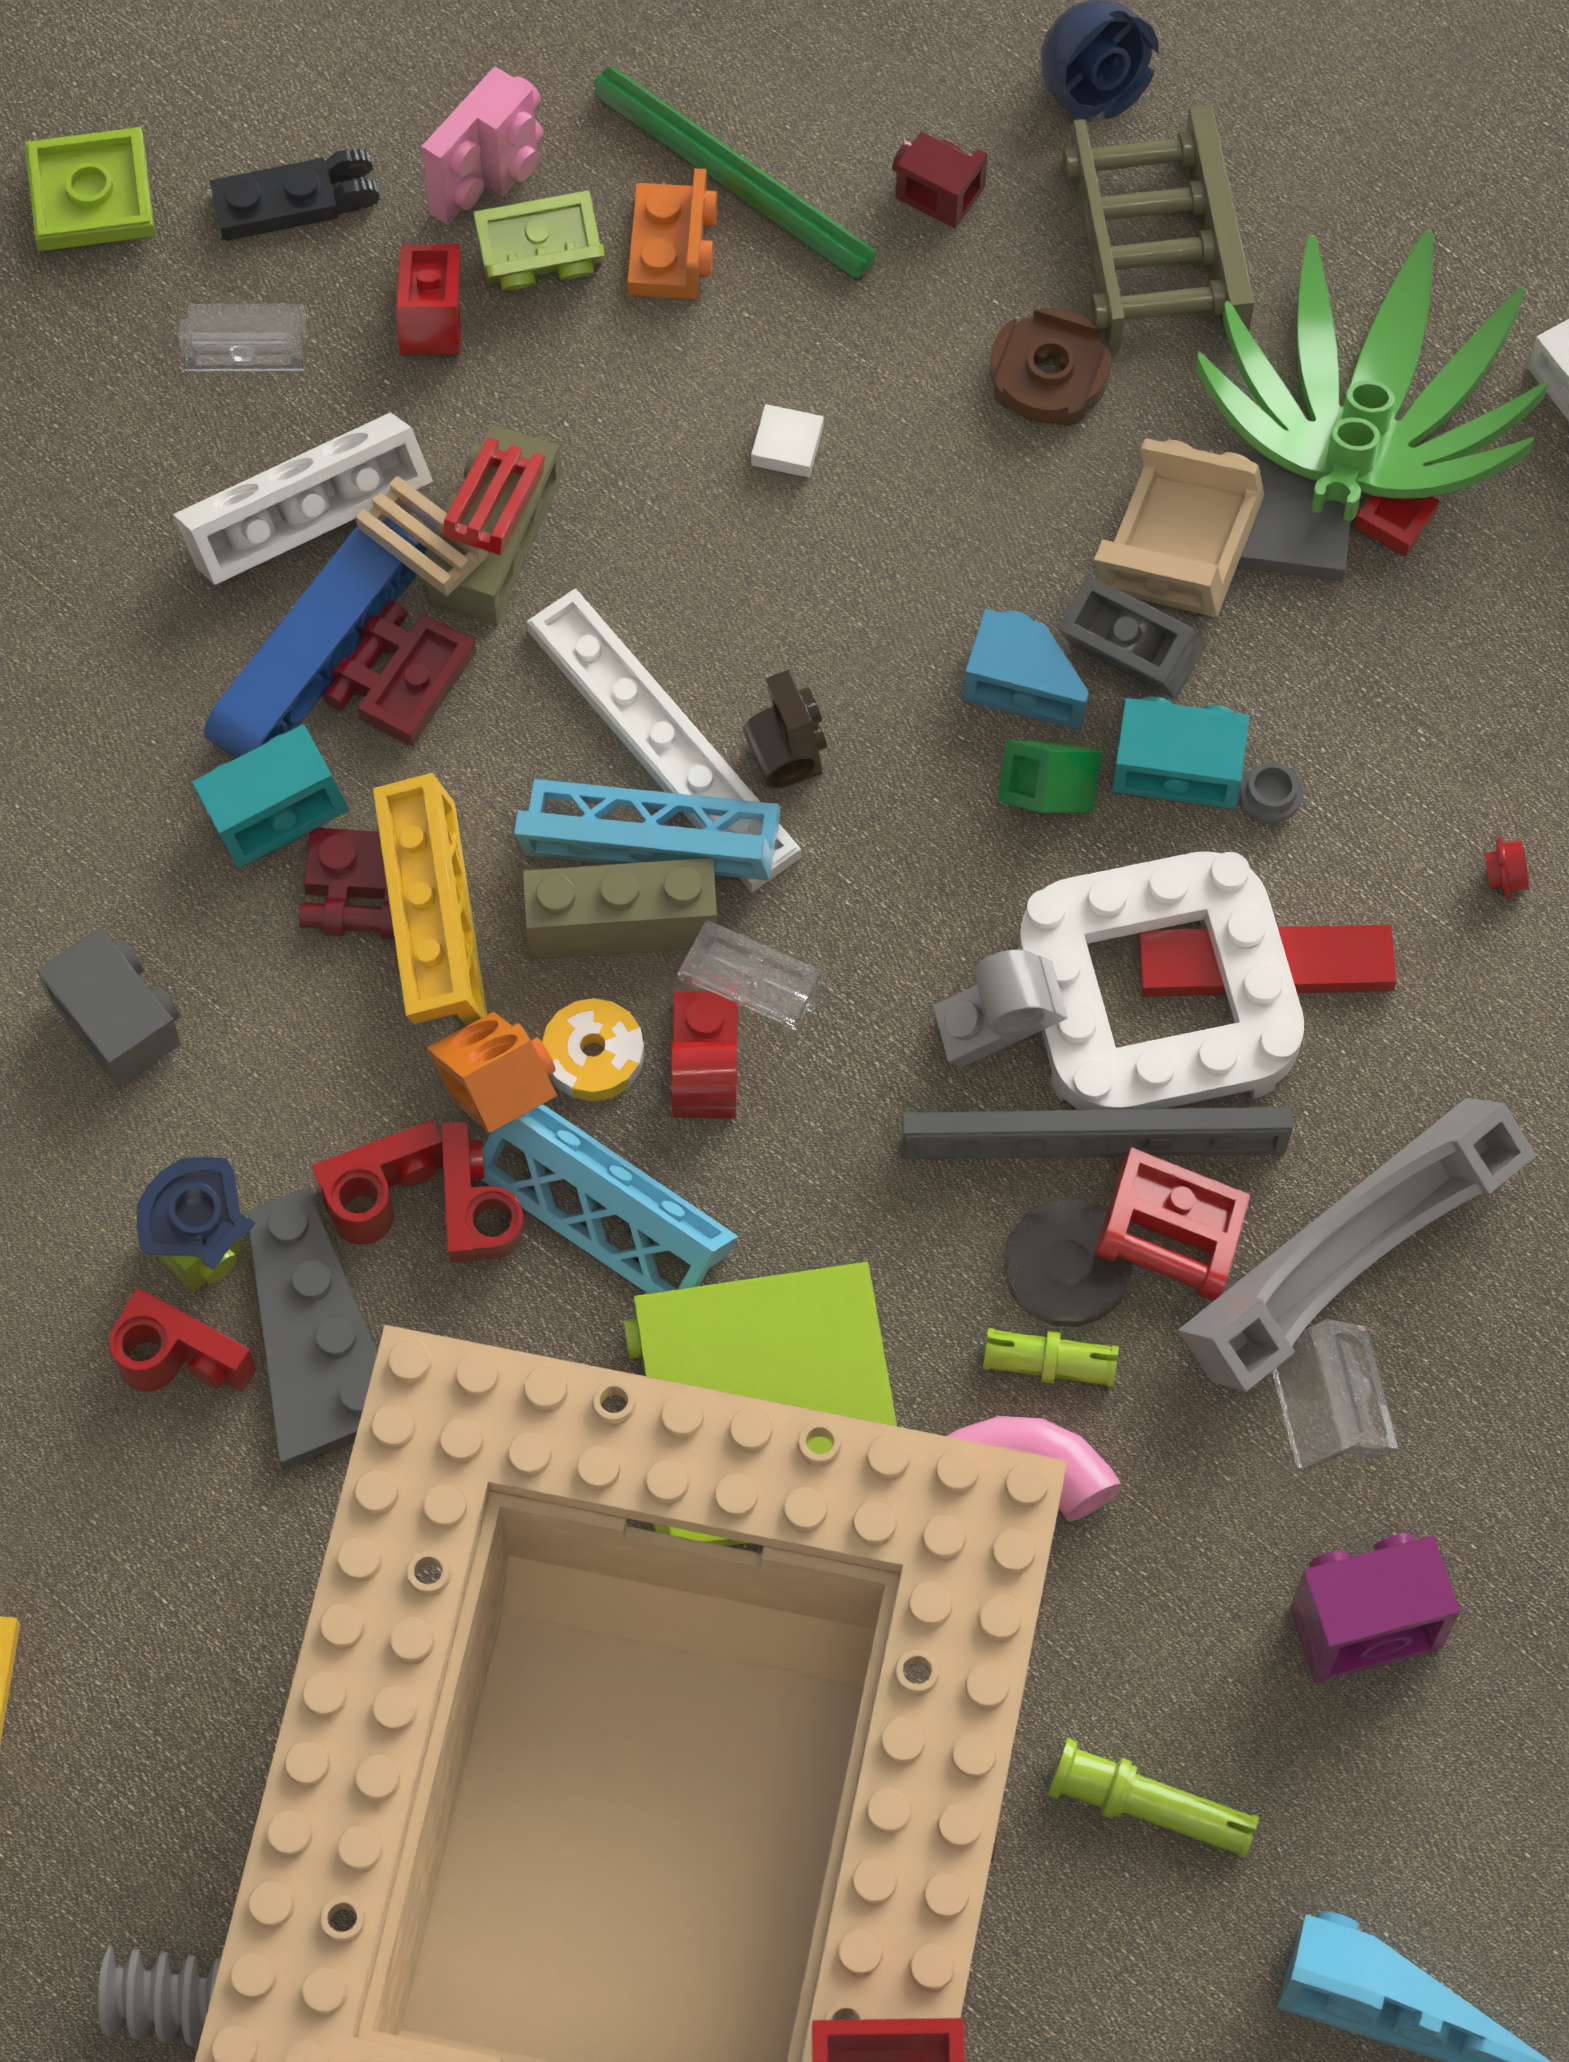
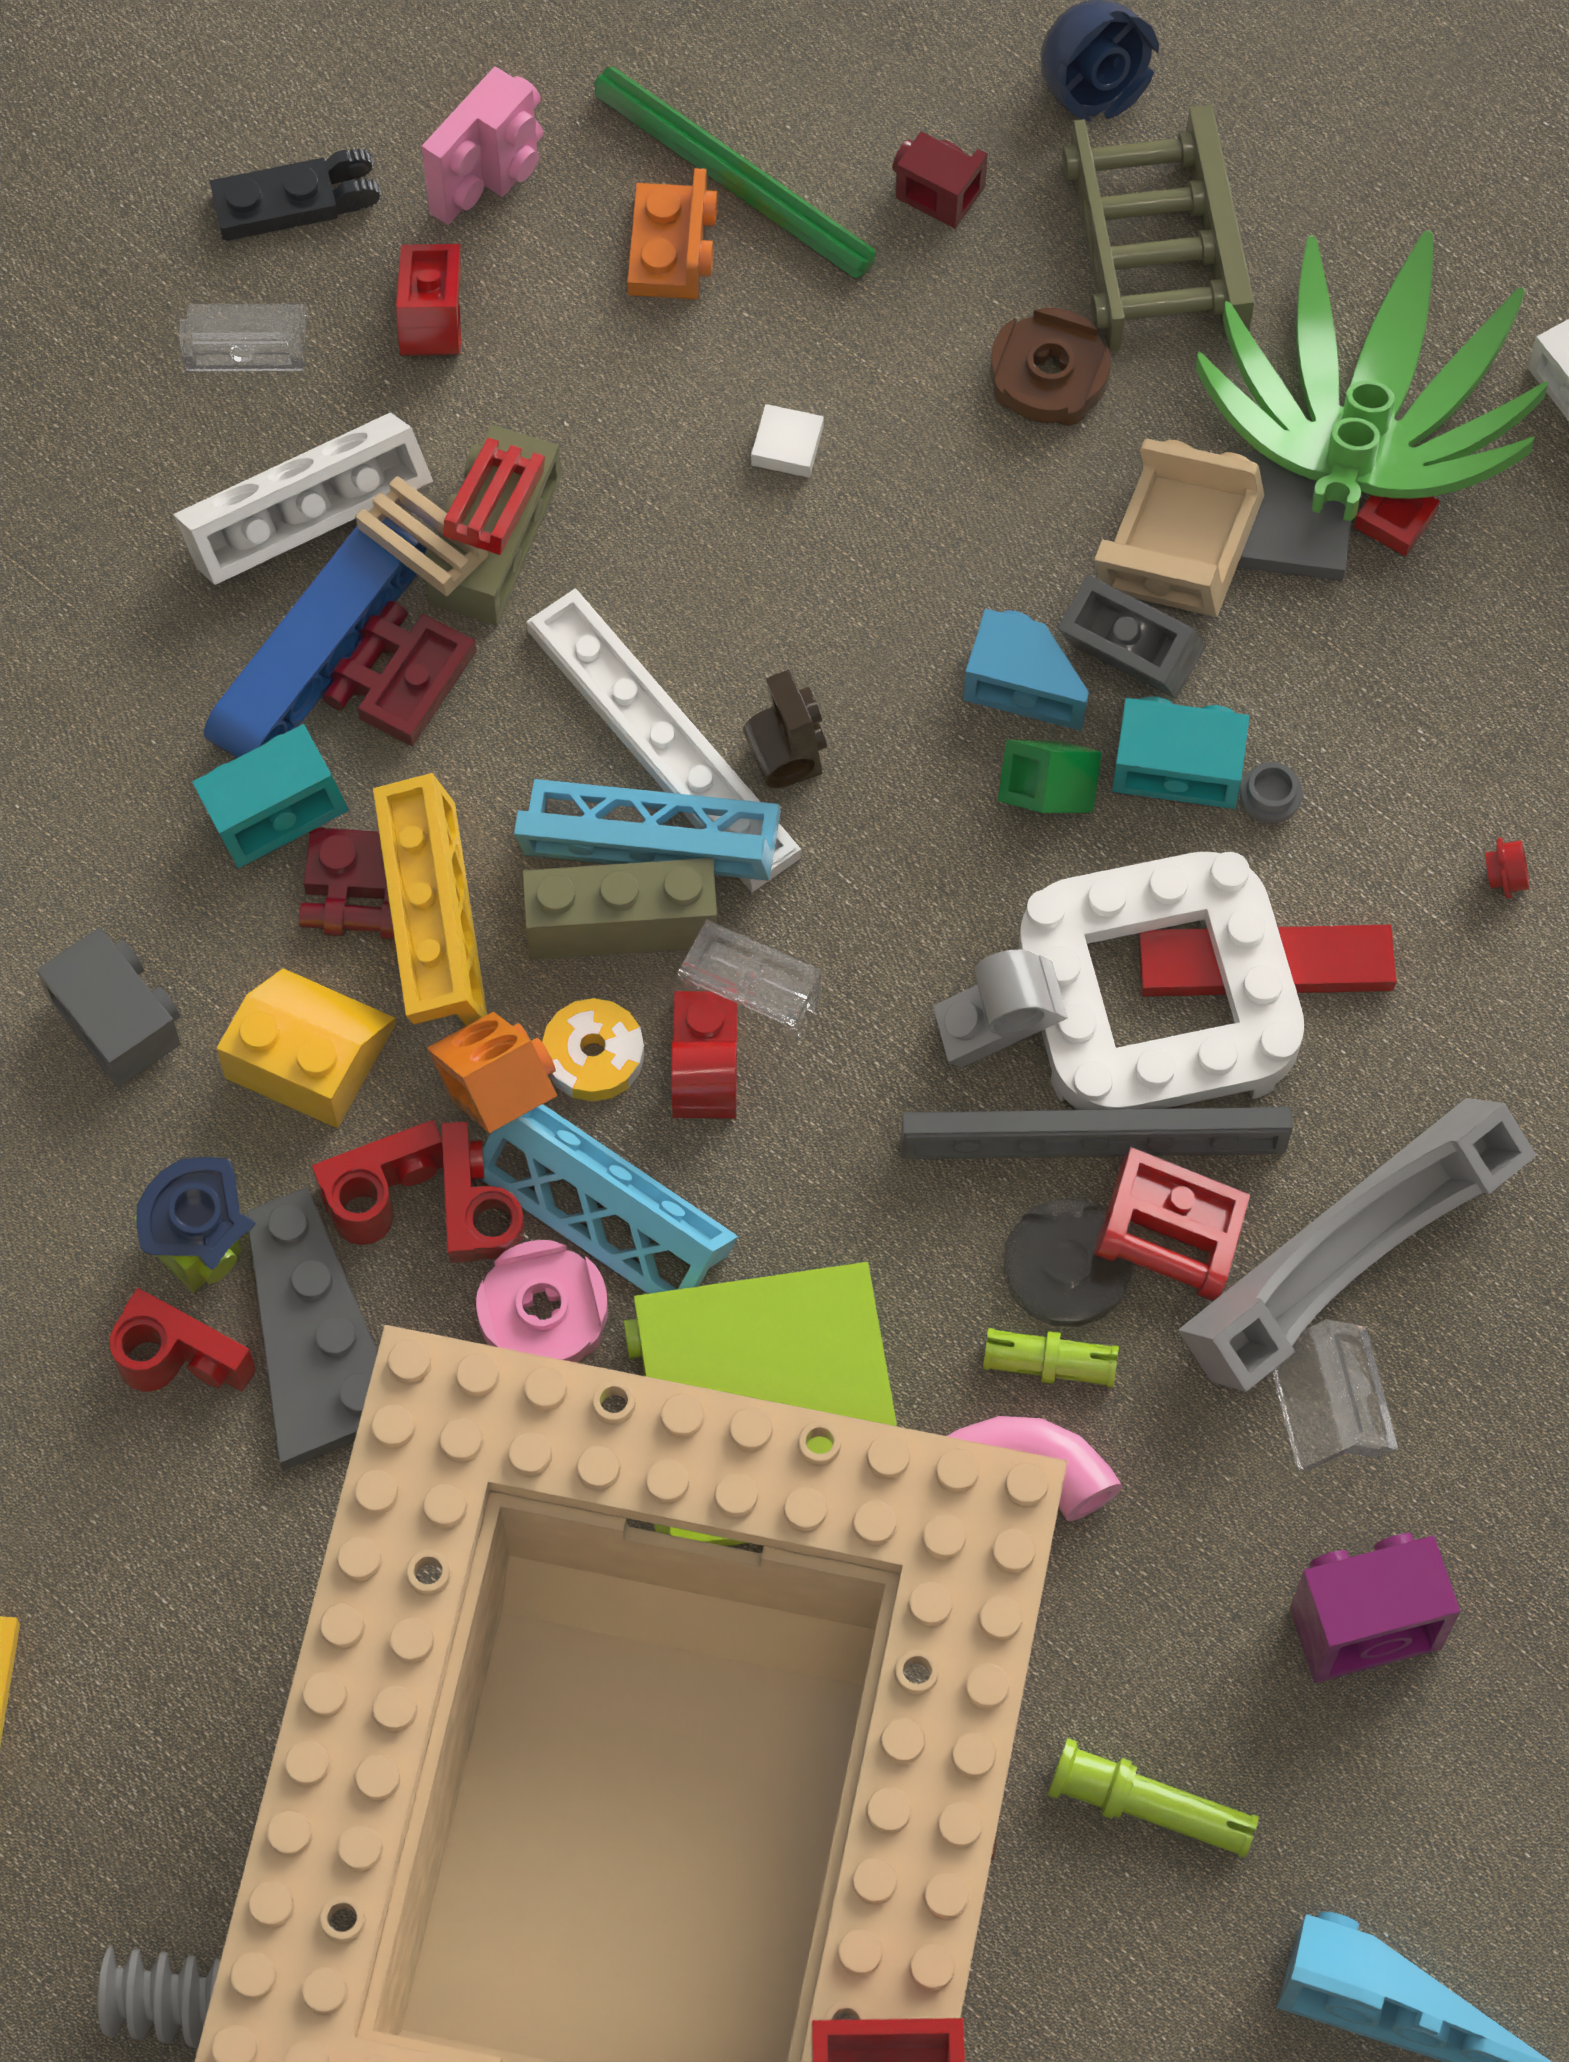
(89, 189): lime plate -> none
(303, 1045): none -> yellow slope
(539, 240): lime bracket -> none
(564, 1277): none -> bright pink plate

